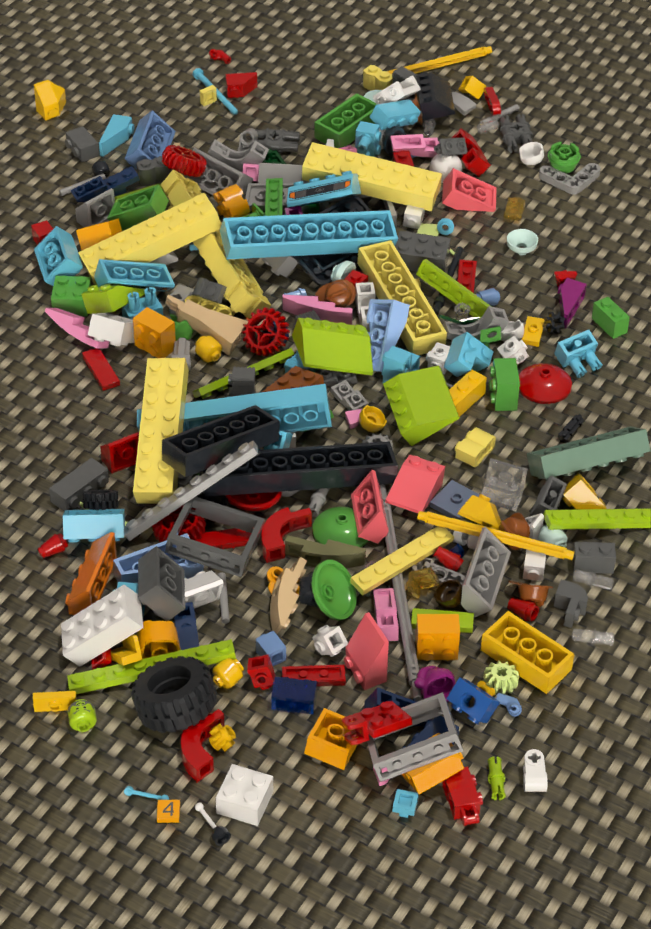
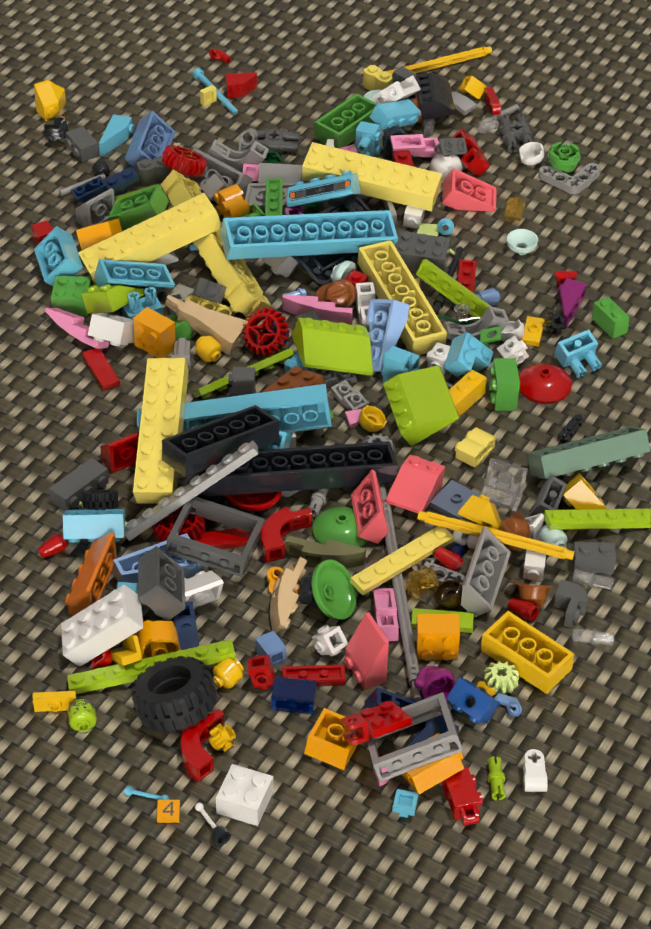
(56, 130): none -> black hair
(214, 185): none -> light grey brick
(224, 600): light grey bar -> none

